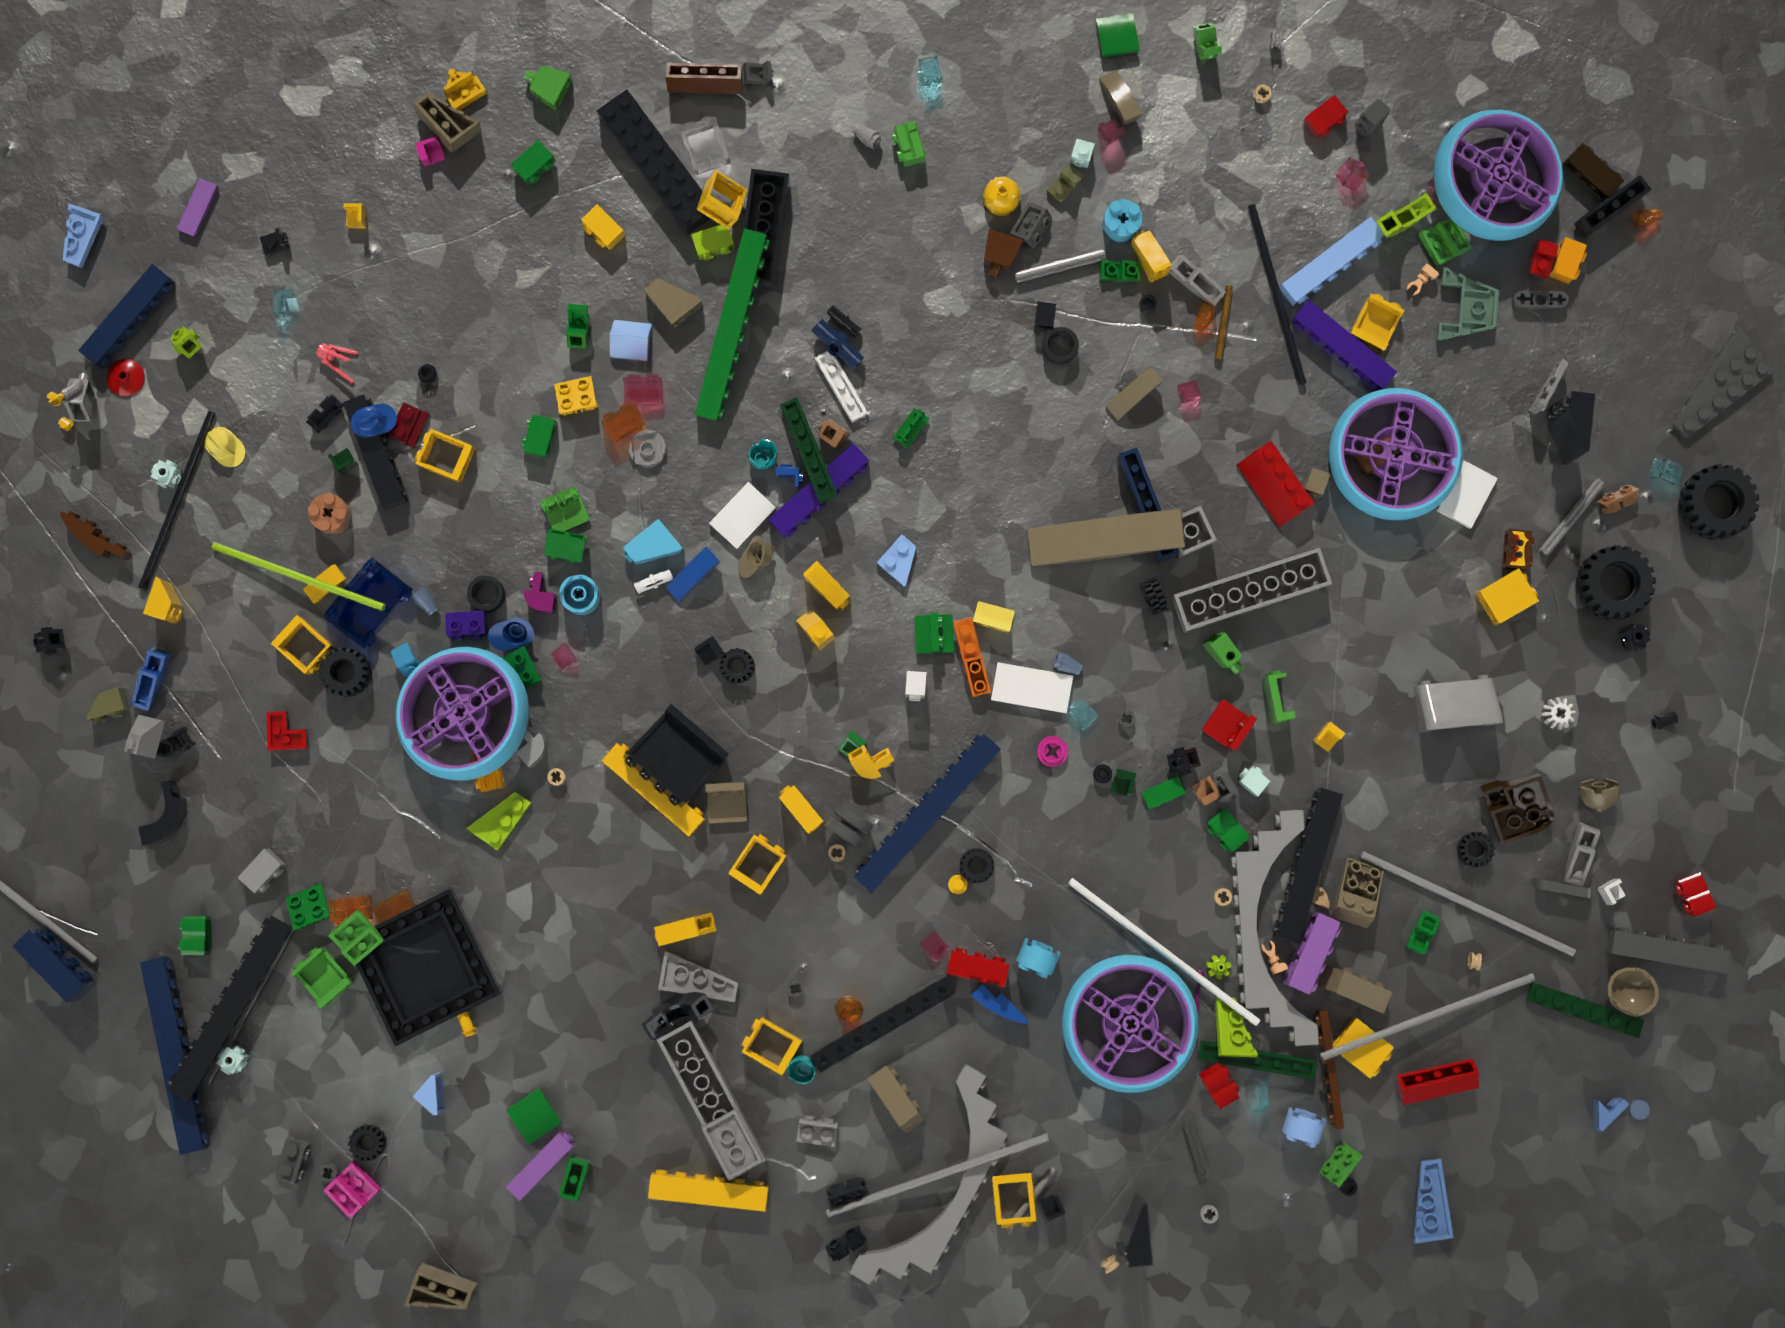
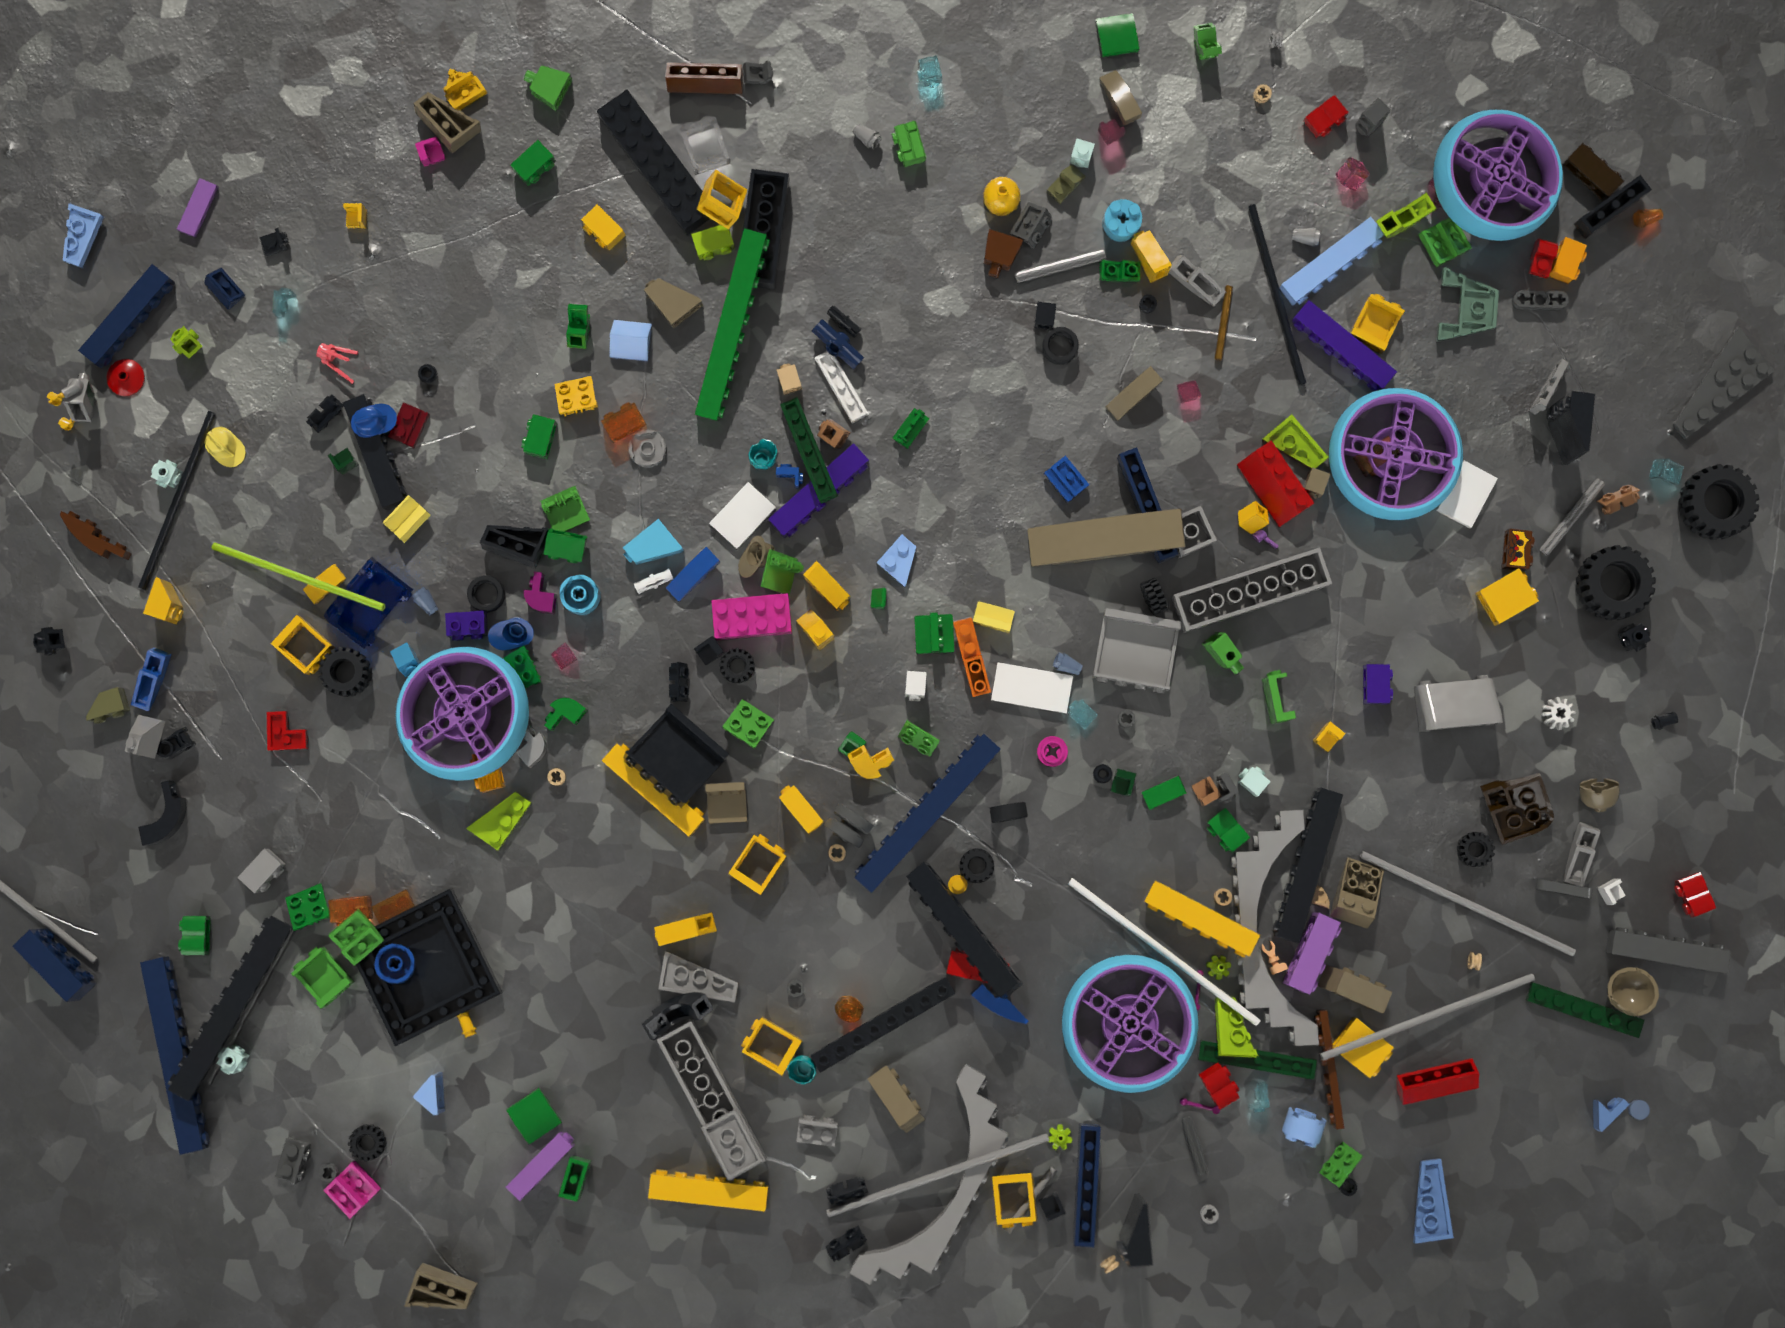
(224, 288): none -> dark blue slope
(319, 511): nougat brick -> none
(384, 960): none -> blue brick
(406, 518): none -> light yellow panel
(462, 463): yellow window -> none
(517, 544): none -> black wedge
(564, 708): none -> green brick
(643, 389): clear pink bracket -> none
(679, 673): none -> black hinge
(748, 723): none -> bright green hinge
(751, 616): none -> dark pink brick
(780, 572): none -> bright green hinge
(789, 378): none -> tan brick
(878, 598): none -> green slope
(918, 738): none -> bright green hinge
(934, 945): clear pink slope -> none
(964, 930): none -> black brick
(1008, 812): none -> black tyre
(1037, 957): medium azure brick -> none
(1056, 1133): none -> lime plant
(1066, 479): none -> blue plate
(1086, 1185): none -> dark blue brick
(1136, 650): none -> light grey panel
(1183, 760): black brick -> none
(1202, 918): none -> yellow brick
(1204, 317): clear orange cone -> none
(1215, 1109): none -> magenta hinge
(1228, 725): red bracket -> none
(1253, 517): none -> yellow panel
(1261, 535): none -> medium lavender hand
(1297, 443): none -> lime wing
(1307, 236): none -> light grey cone
(1377, 684): none -> dark purple brick
(1422, 933): green slope -> none
(1427, 272): light nougat piece -> none

